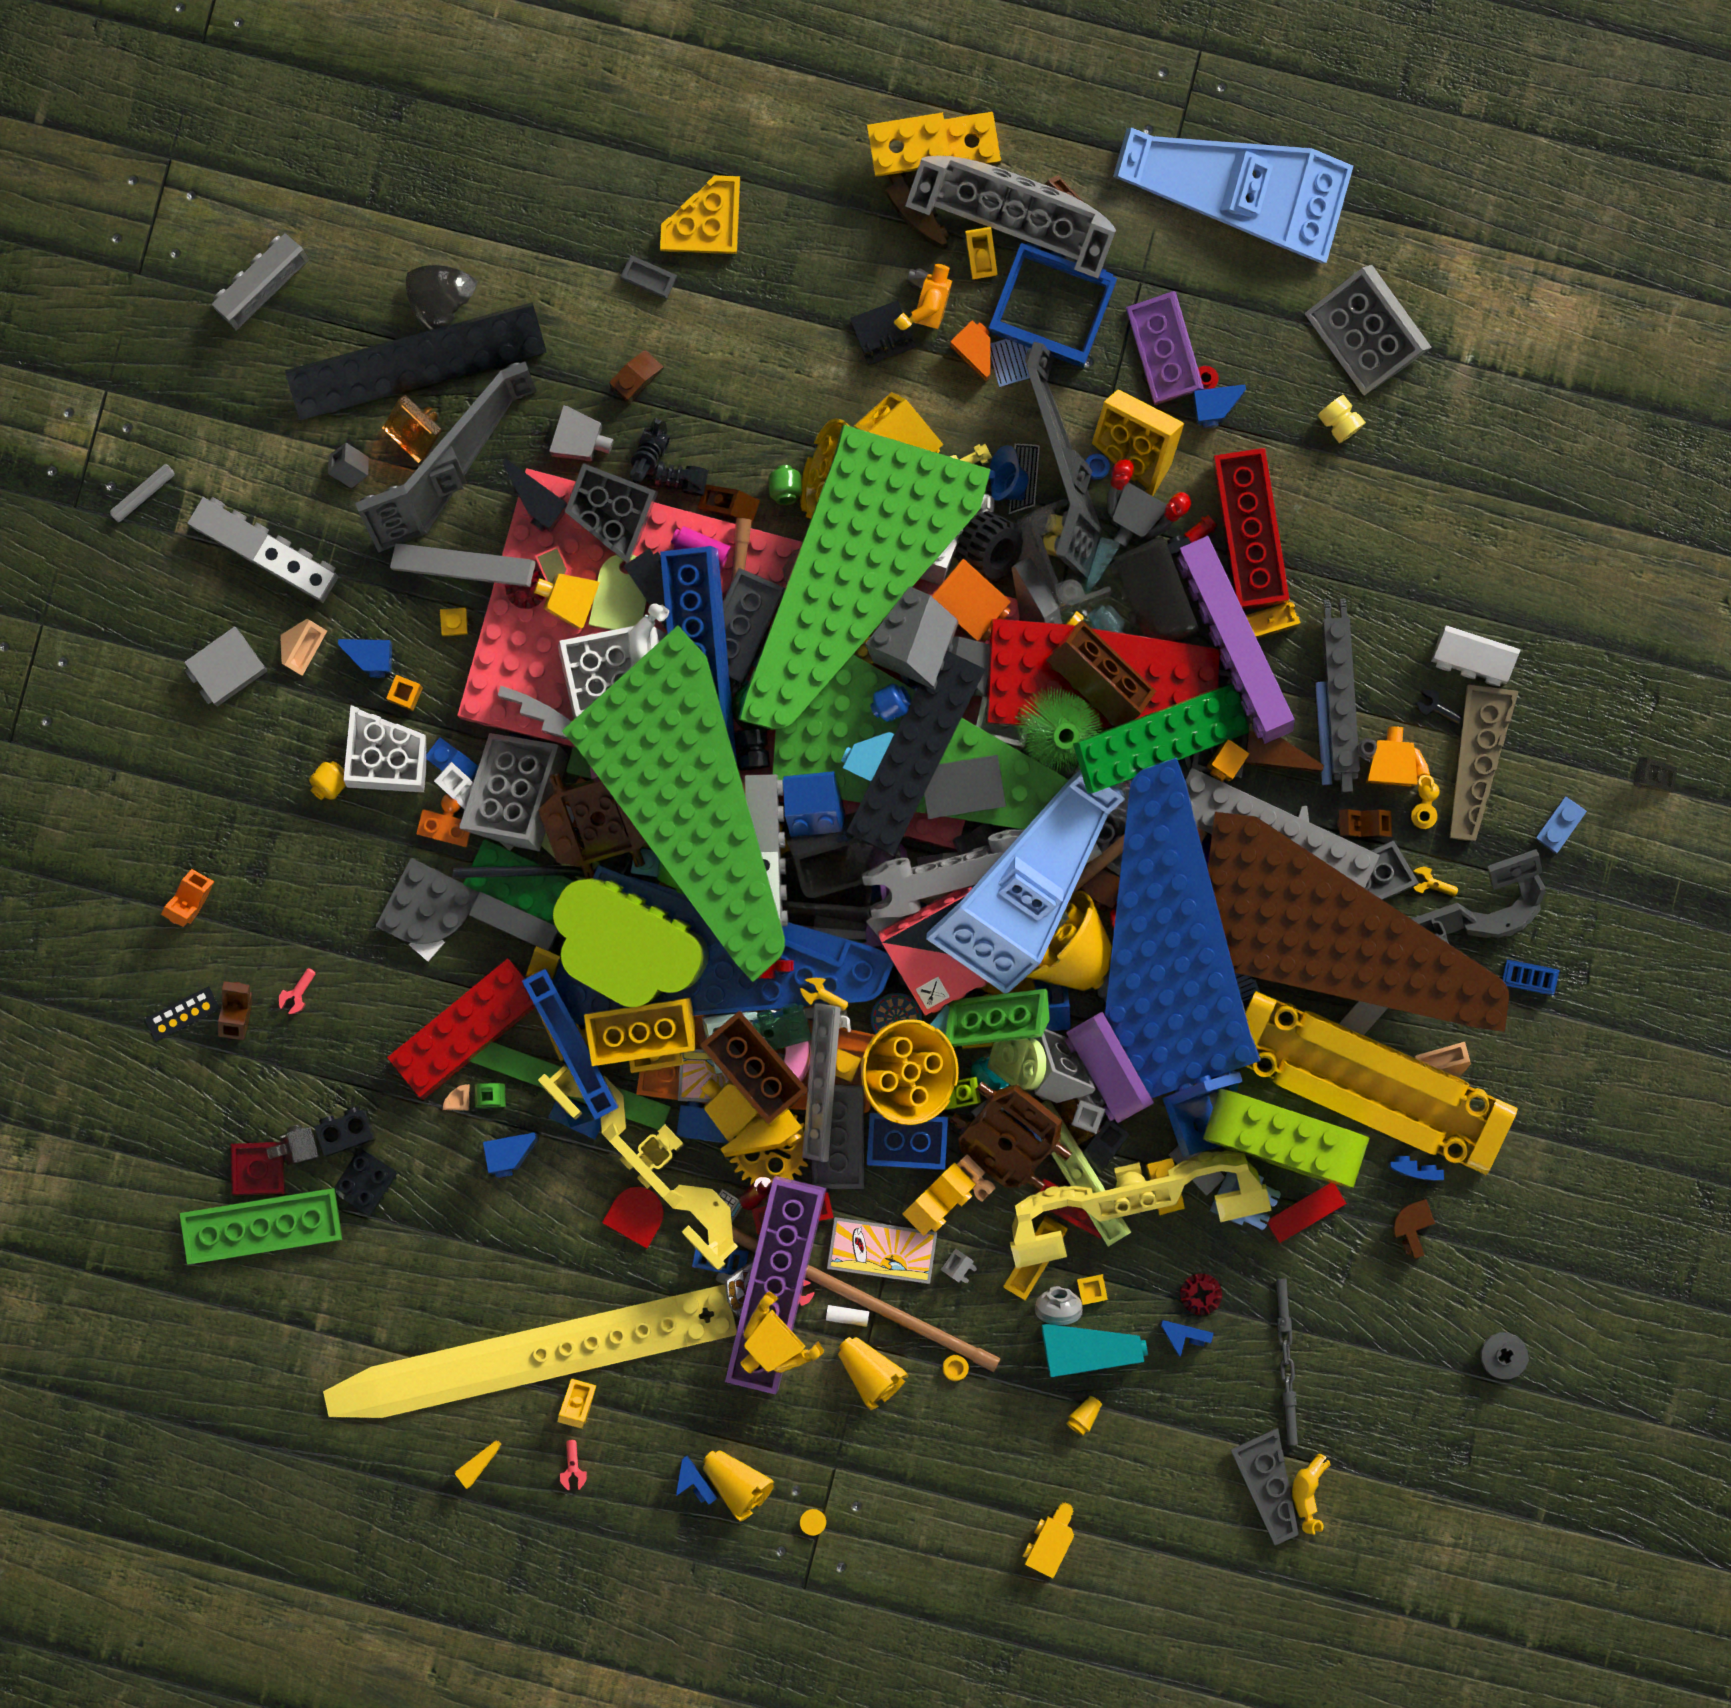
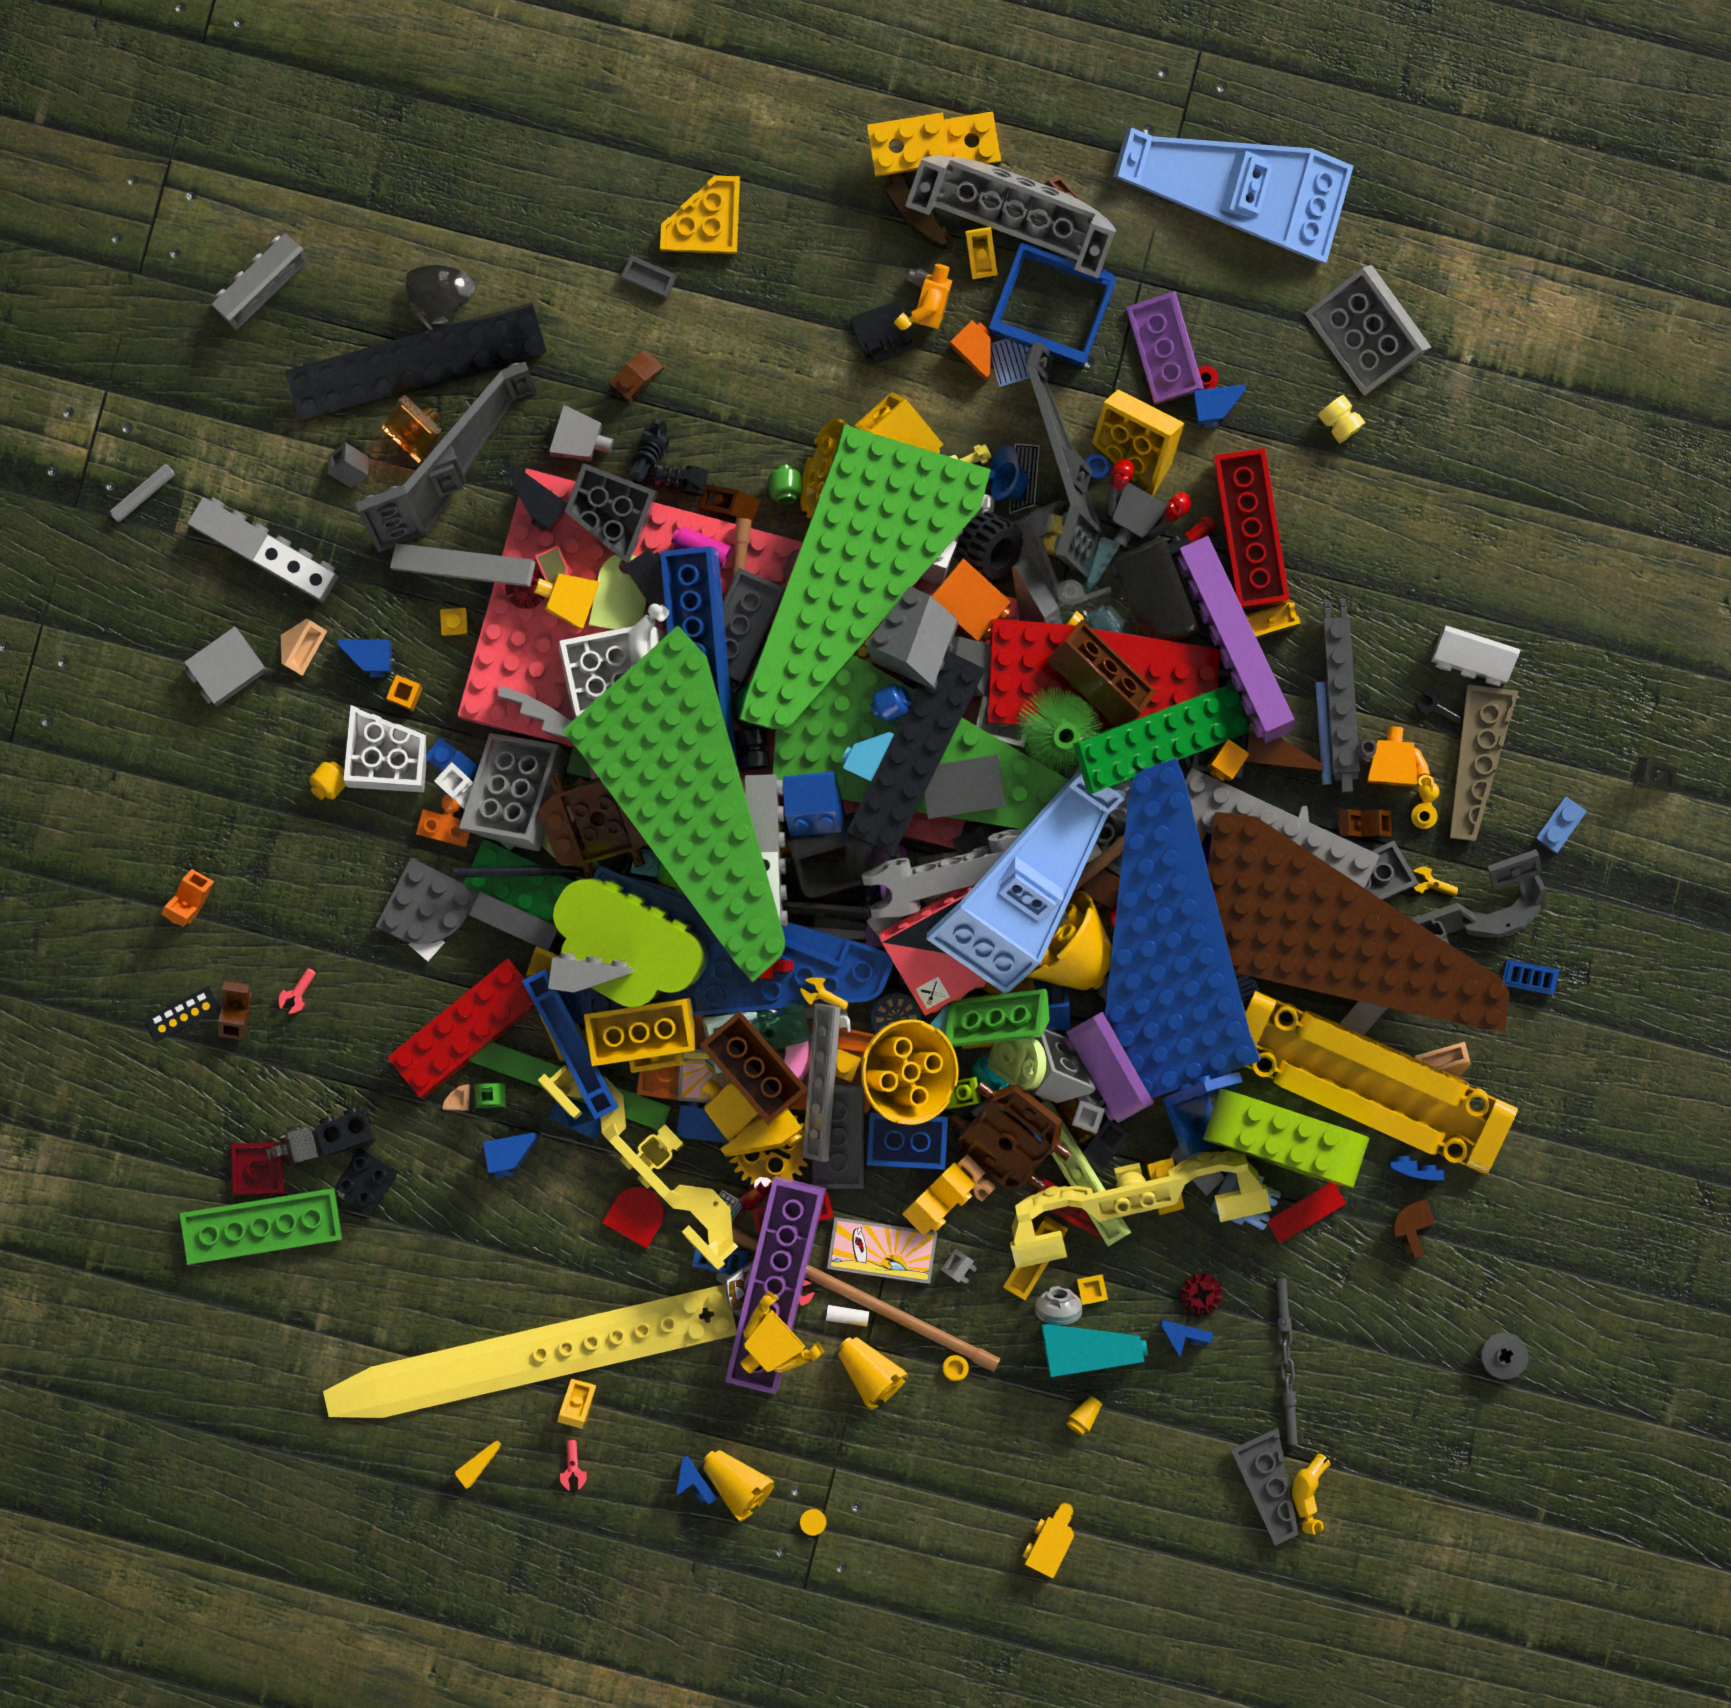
(576, 975): none -> light grey slope

